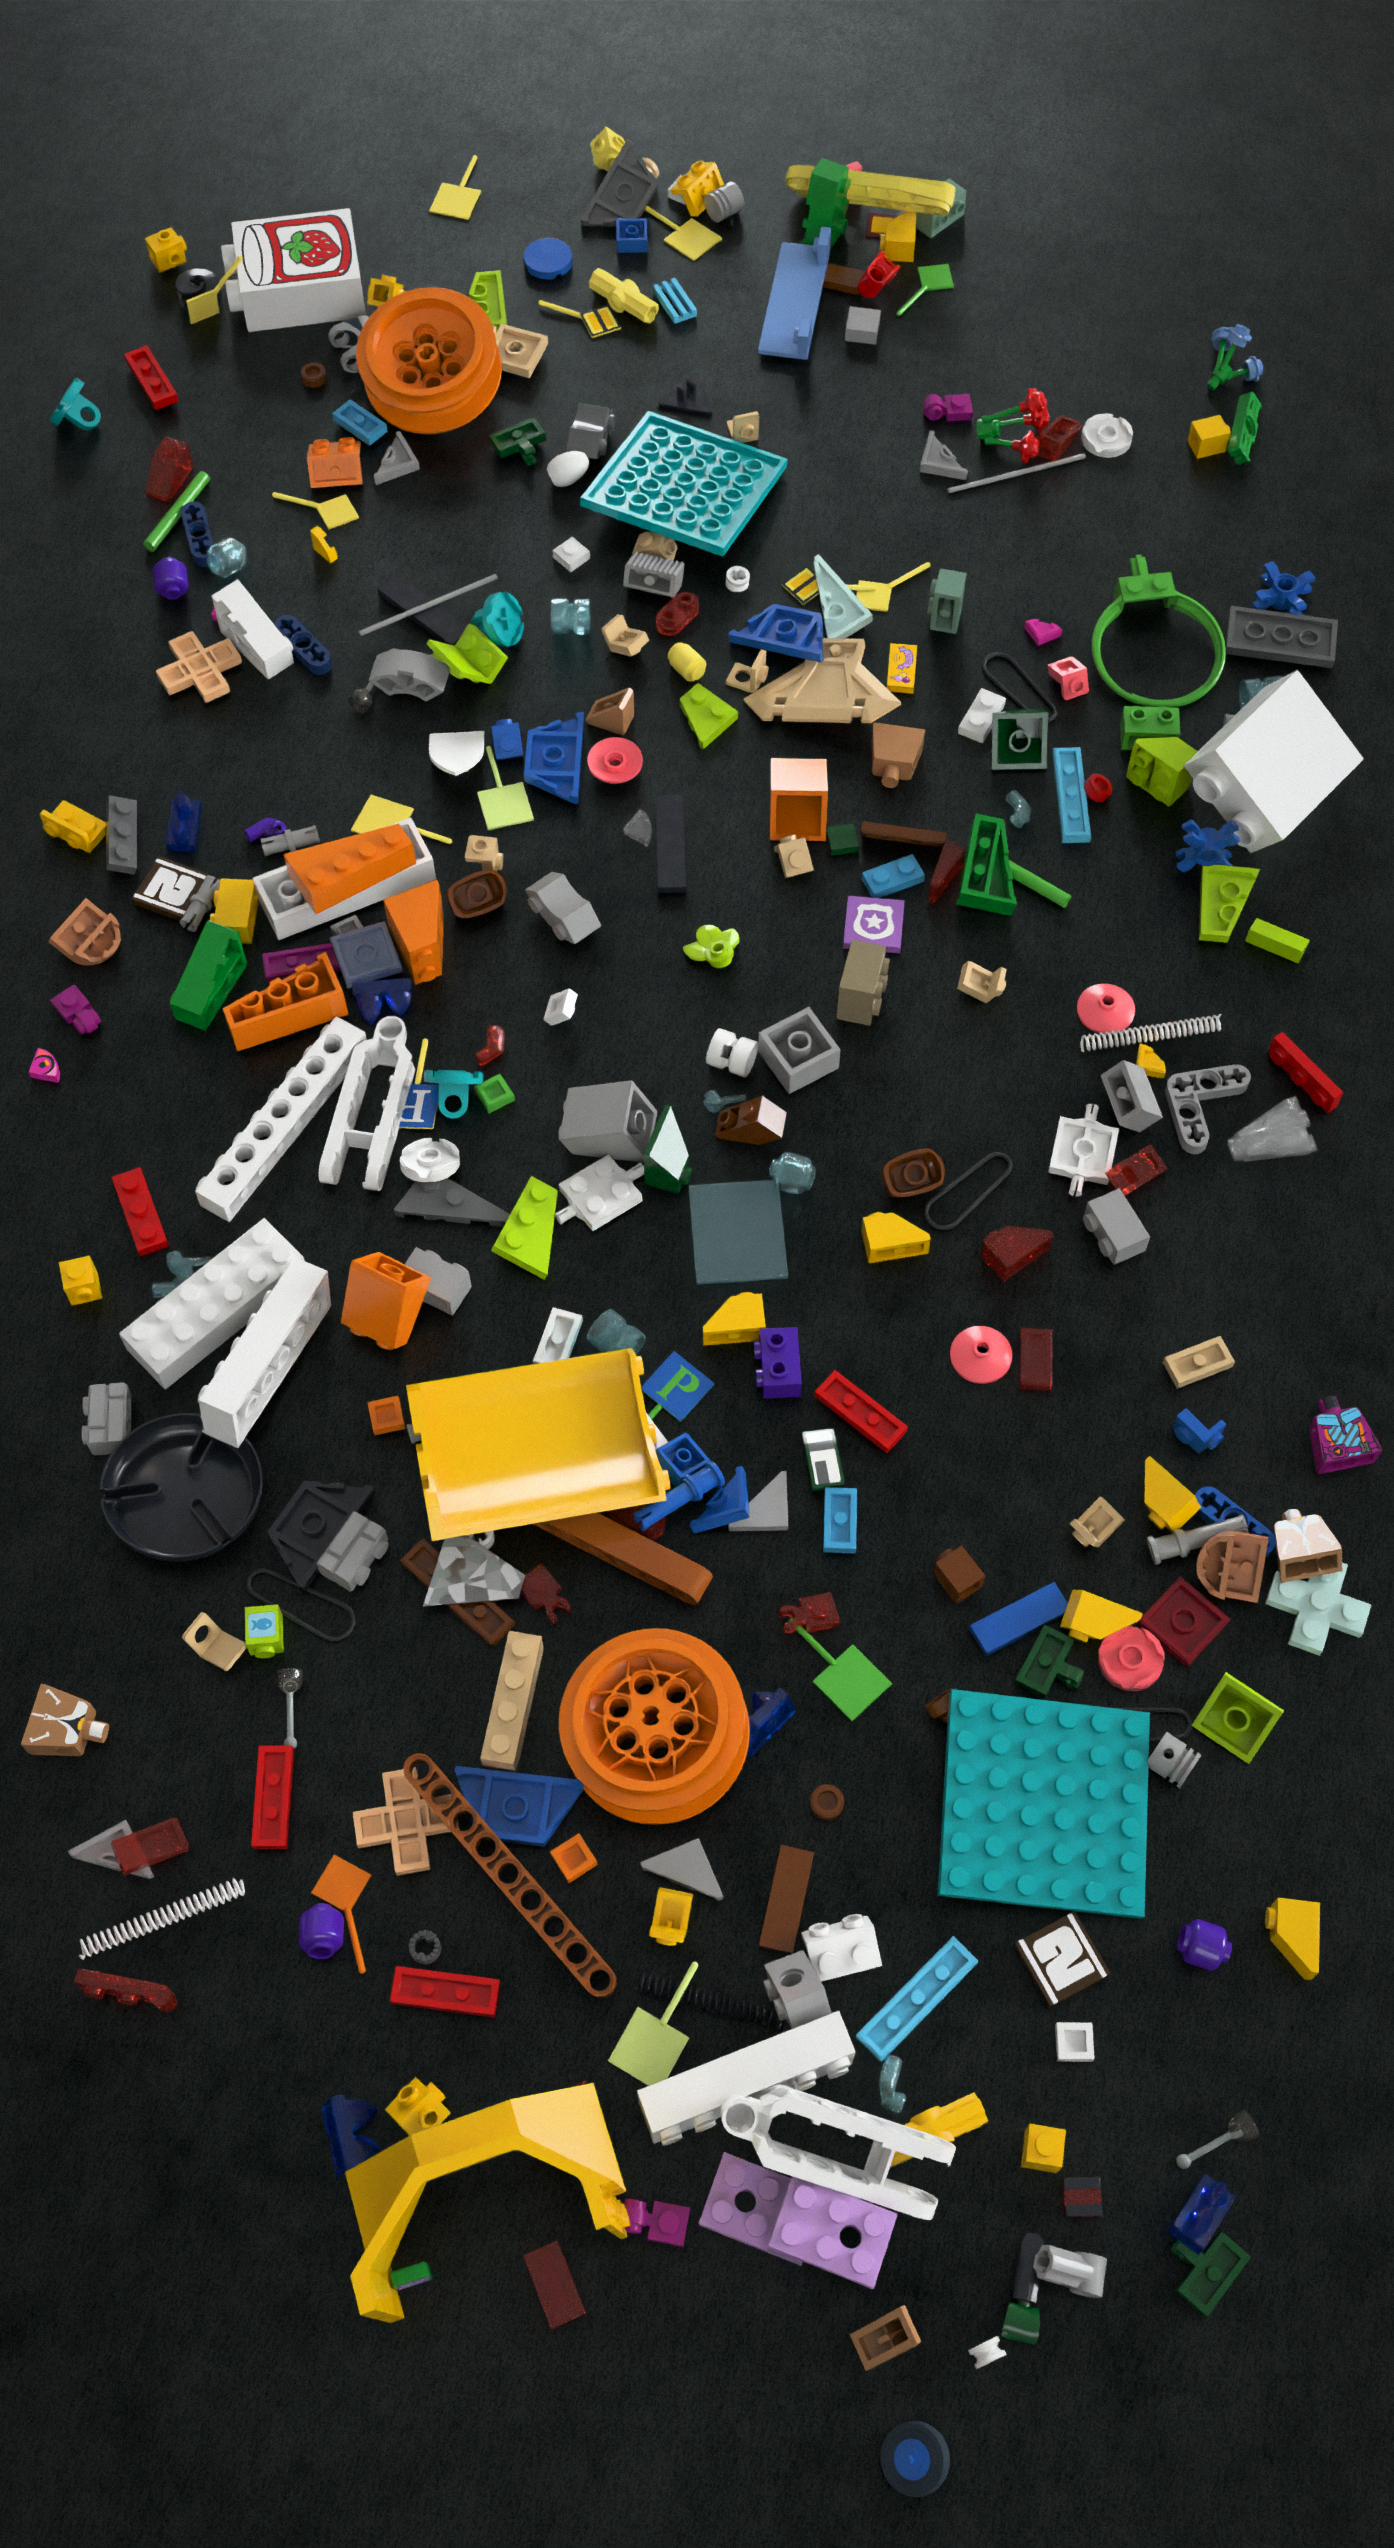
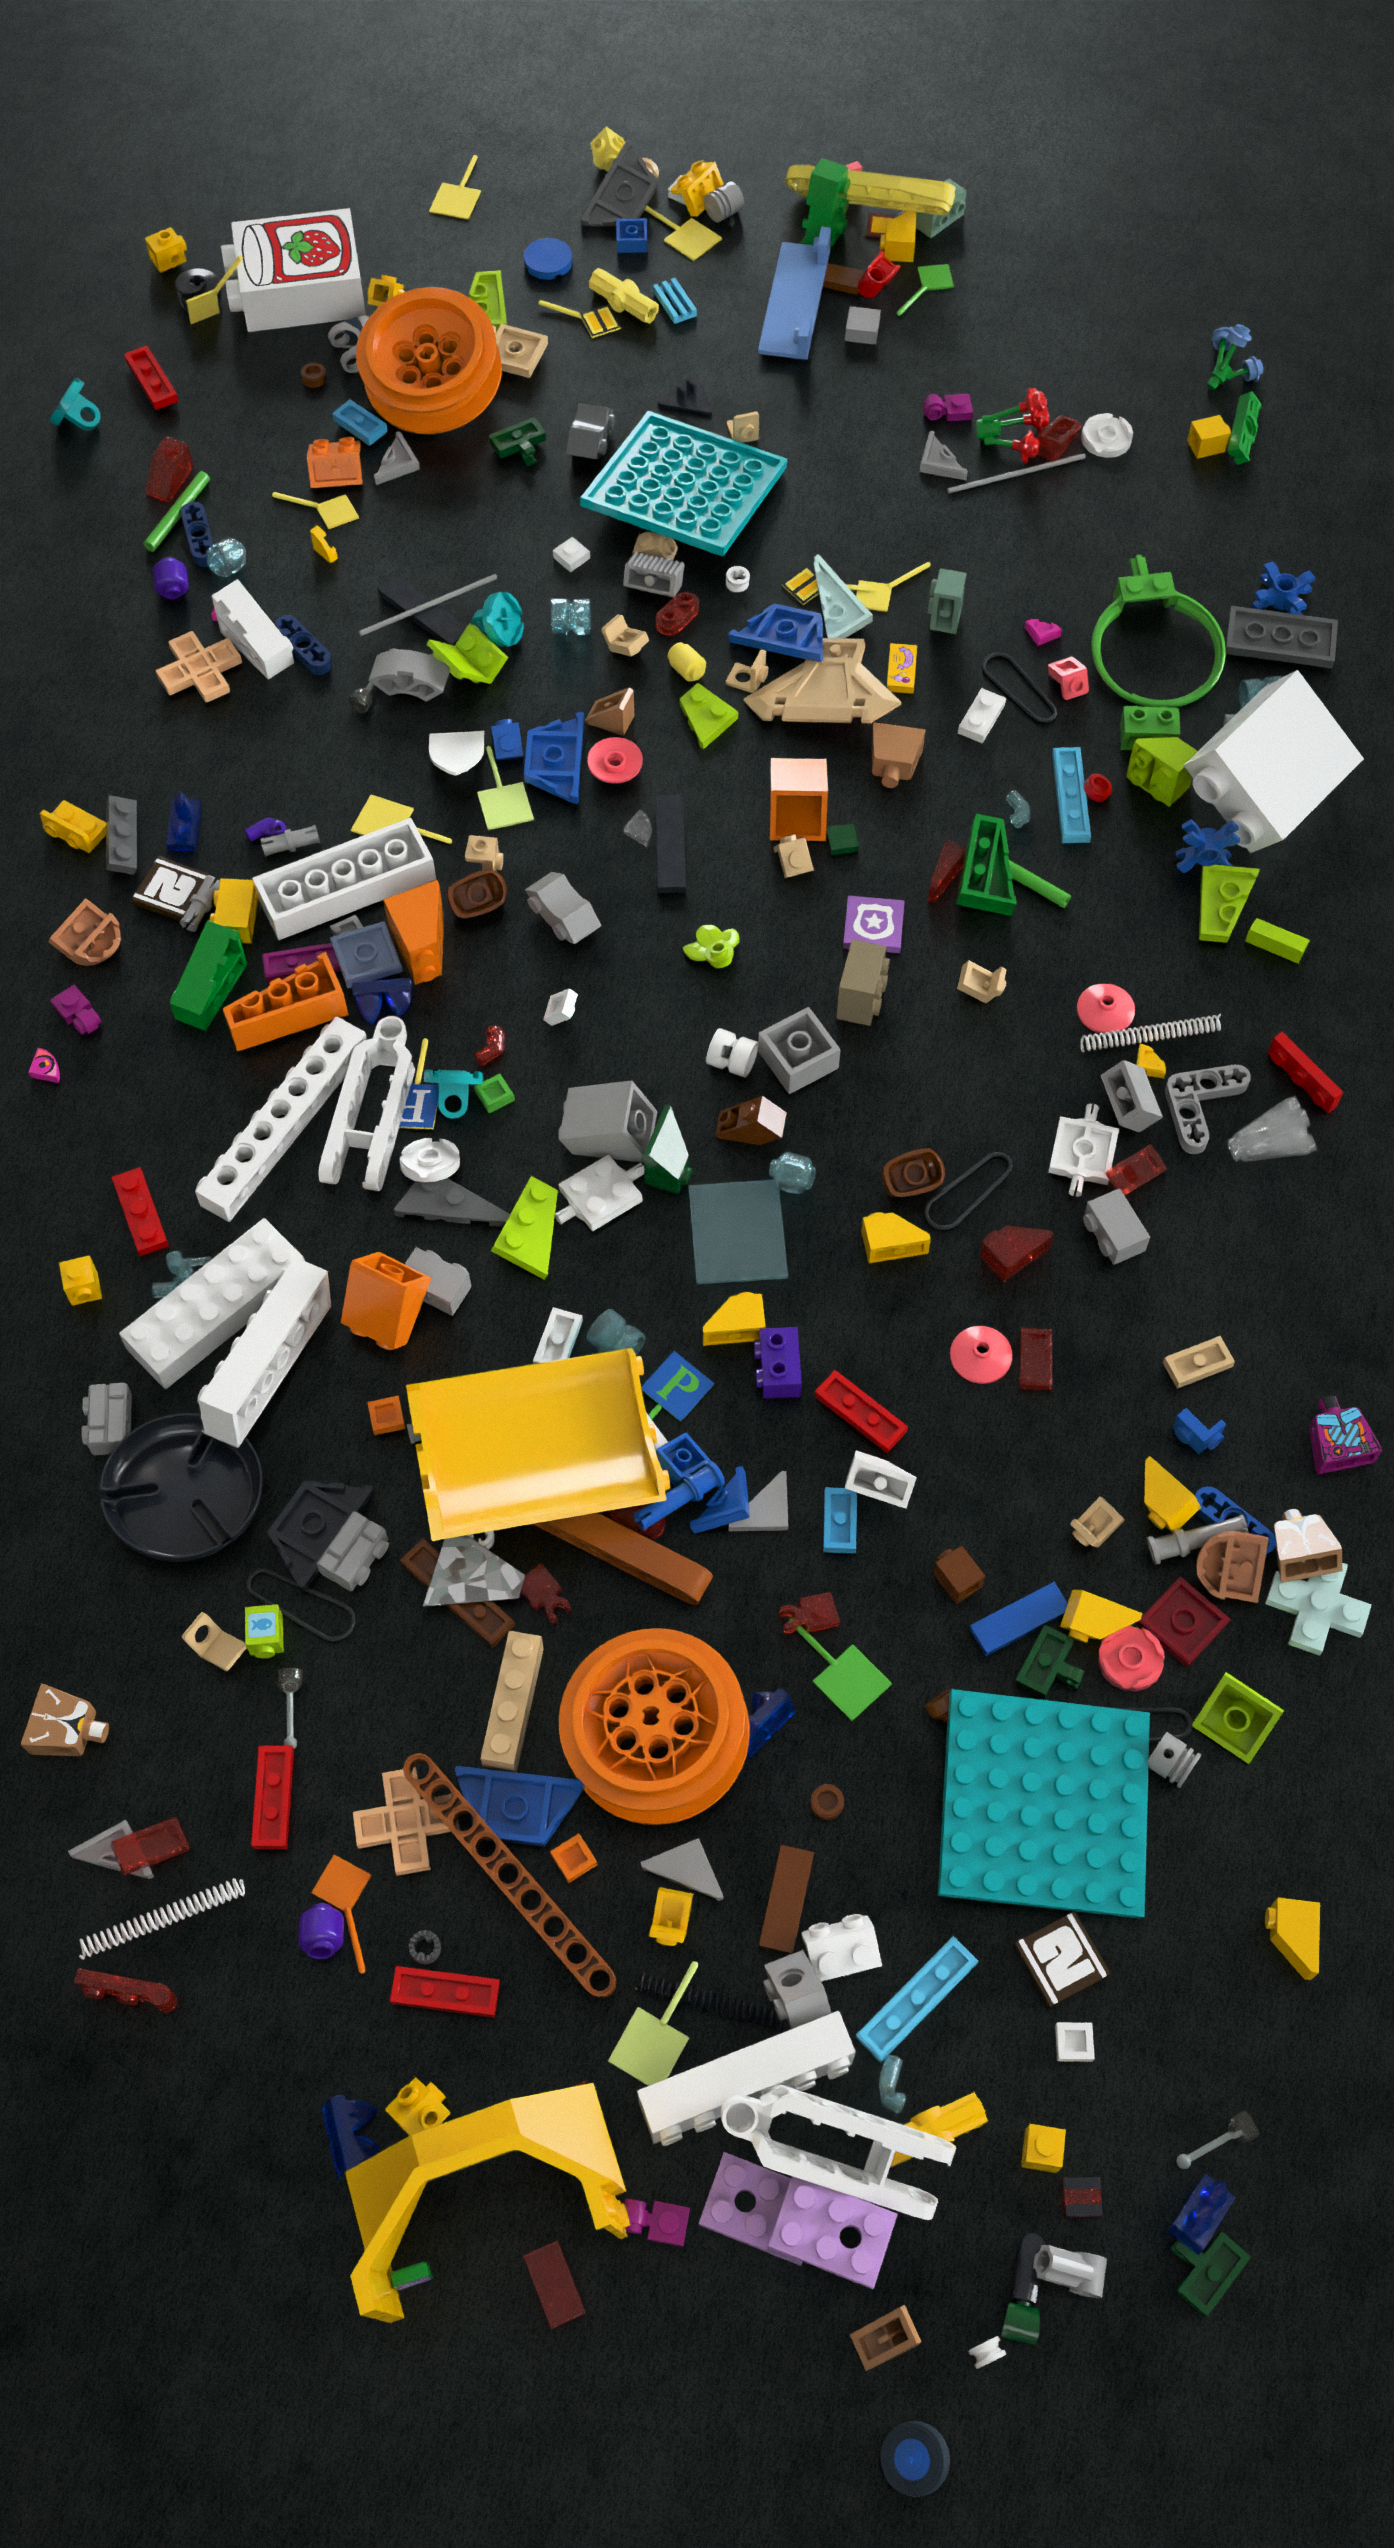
(349, 865): orange wedge -> none
(567, 468): white animal -> none
(715, 1103): clear light blue hand -> none
(823, 1459): slope -> none
(879, 1480): none -> white slope
(893, 876): dark azure plate -> none
(903, 834): reddish brown tile -> none
(1019, 739): dark green slope -> none
(1204, 1944): dark purple head -> none

